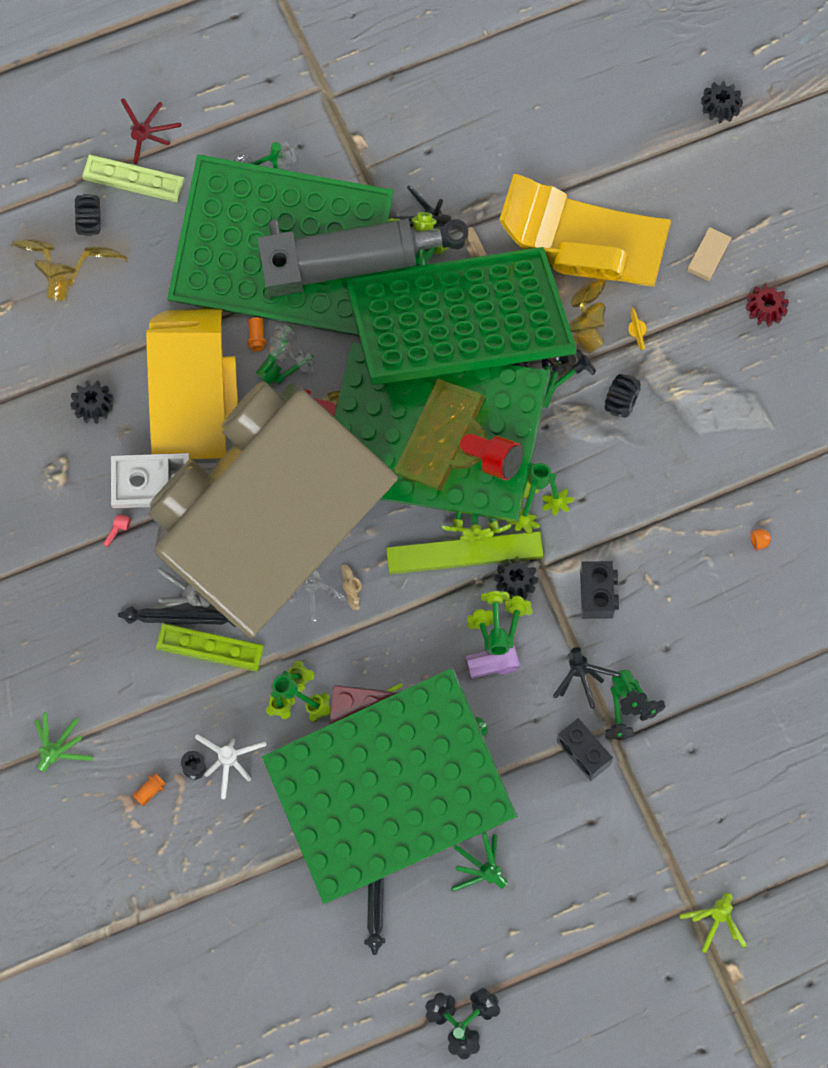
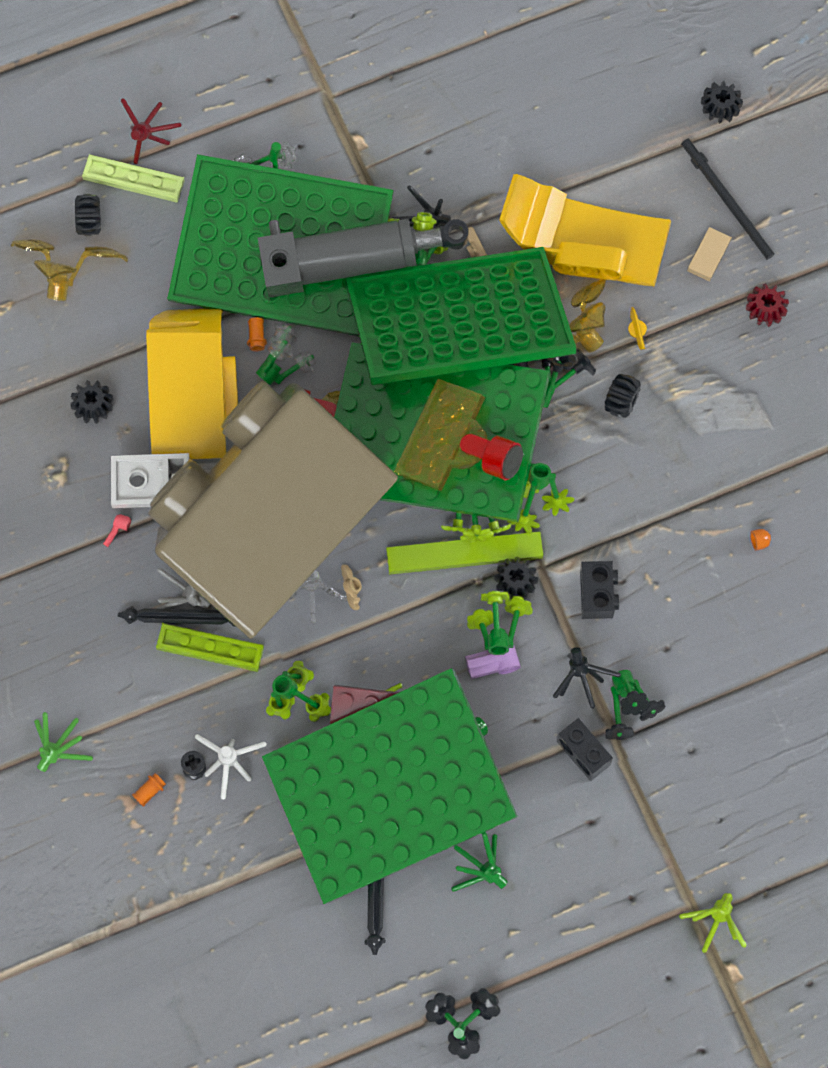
(700, 161): none -> black bar

